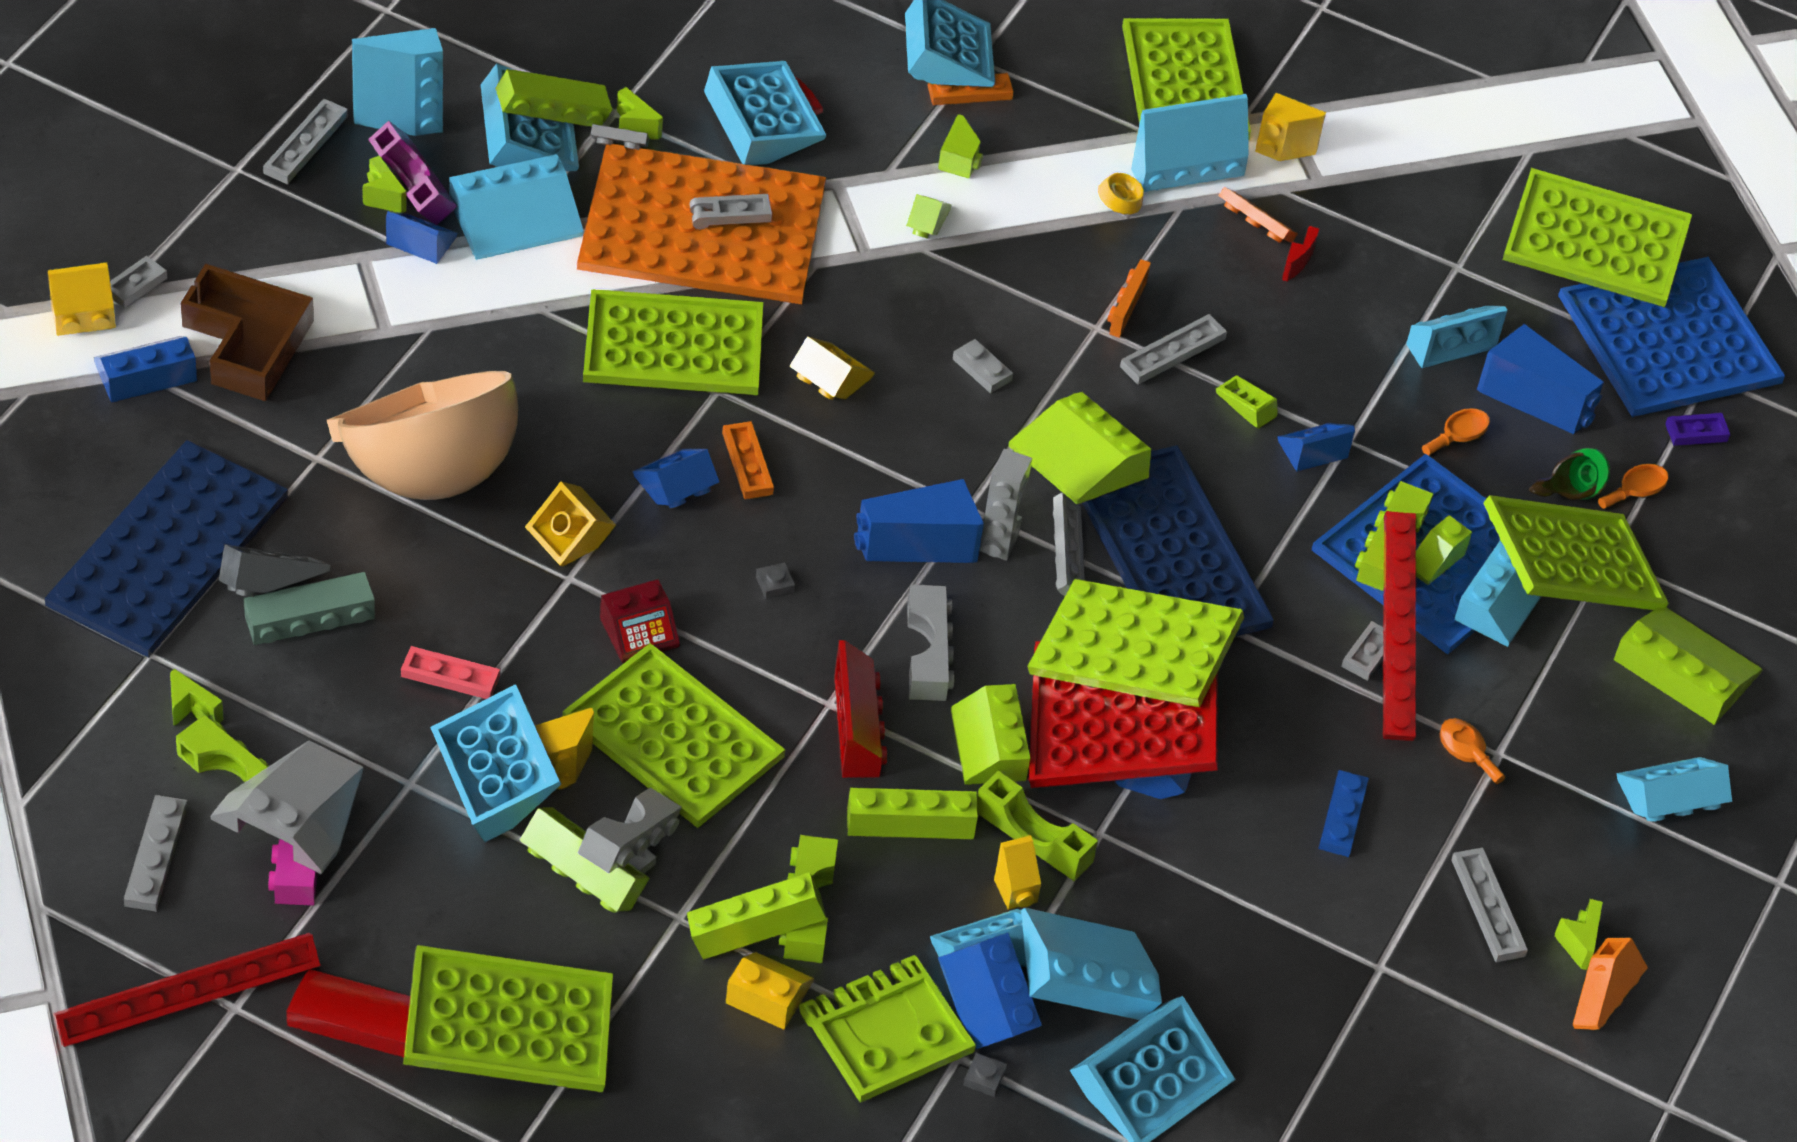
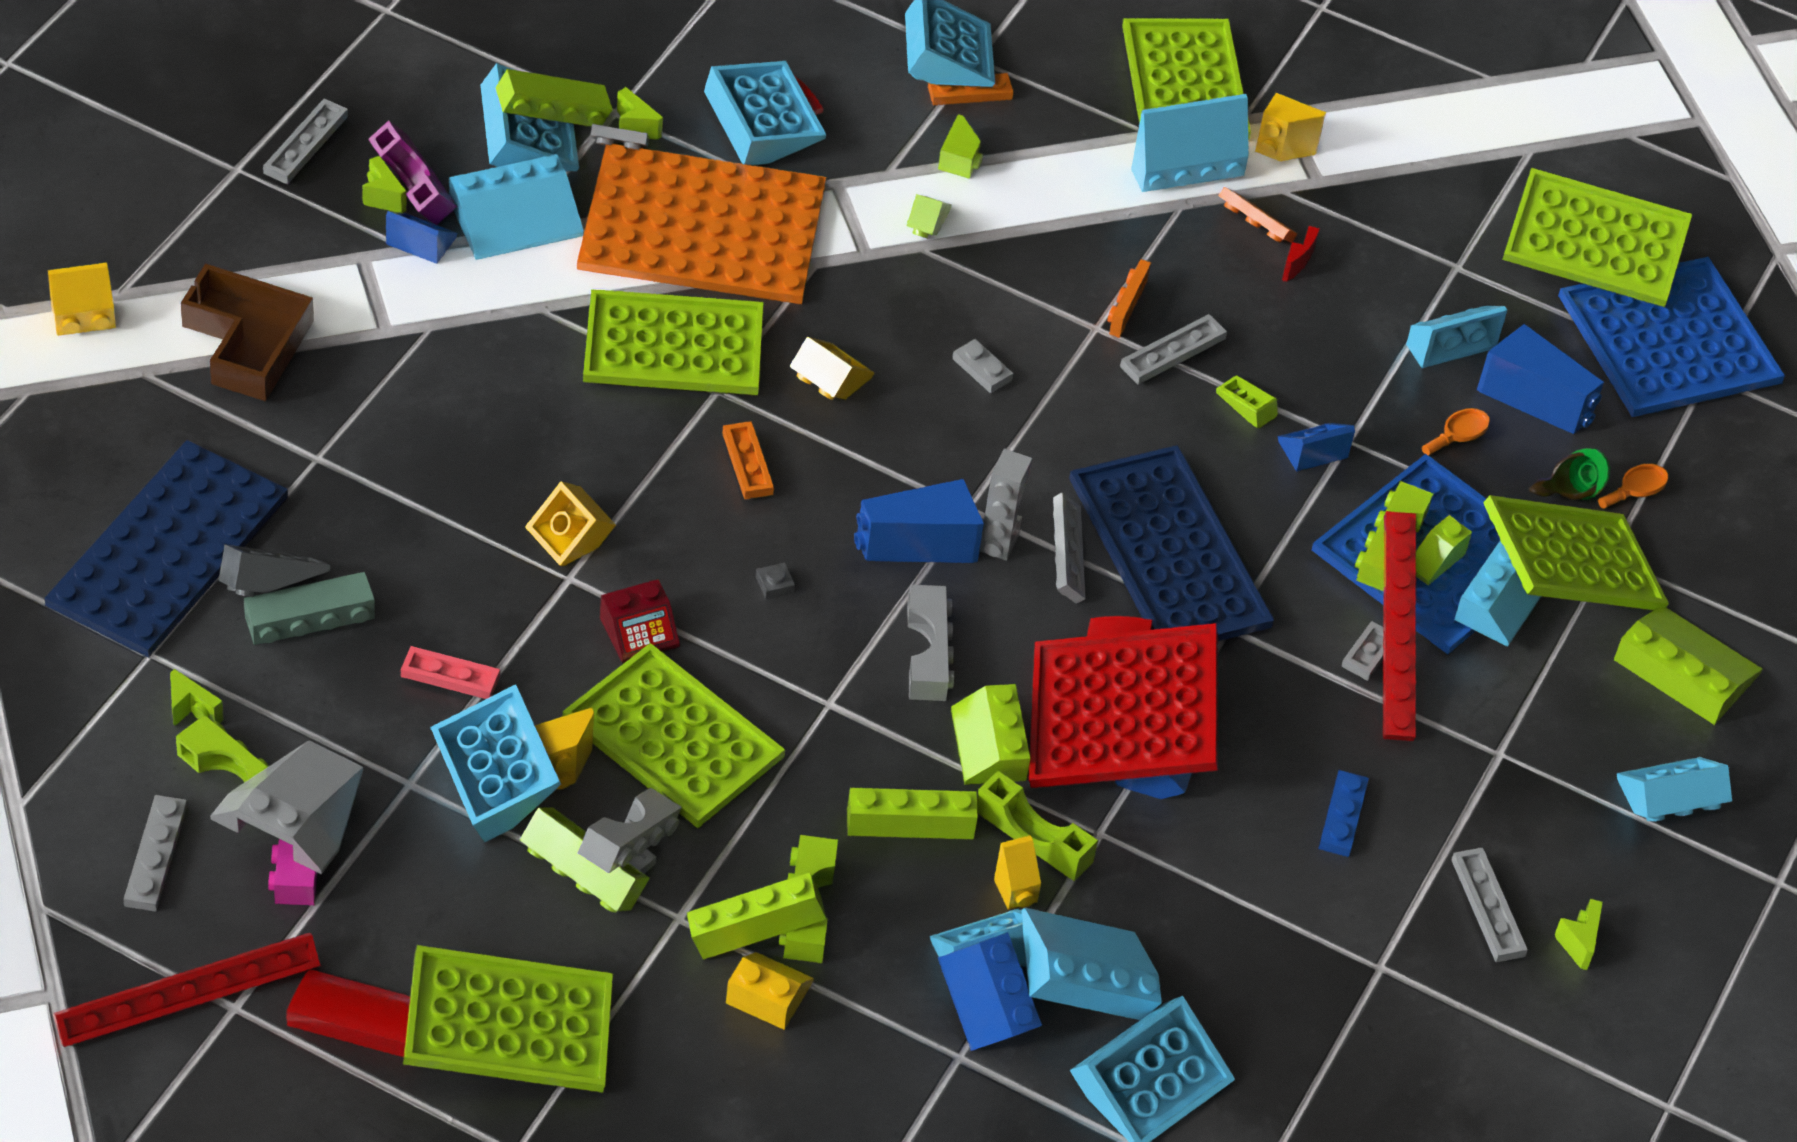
(137, 281): light grey plate -> none
(147, 368): blue slope -> none
(399, 81): medium azure slope -> none
(433, 435): light nougat windscreen -> none
(678, 476): blue slope -> none
(730, 210): light grey plate -> none
(858, 713): red slope -> none
(888, 1031): lime hinge -> none
(985, 1074): flat silver plate -> none
(1083, 449): lime slope -> none
(1118, 186): yellow hat -> none
(1136, 642): lime plate -> none
(1468, 745): orange piece -> none
(1609, 978): orange slope -> none
(1697, 429): dark purple plate -> none

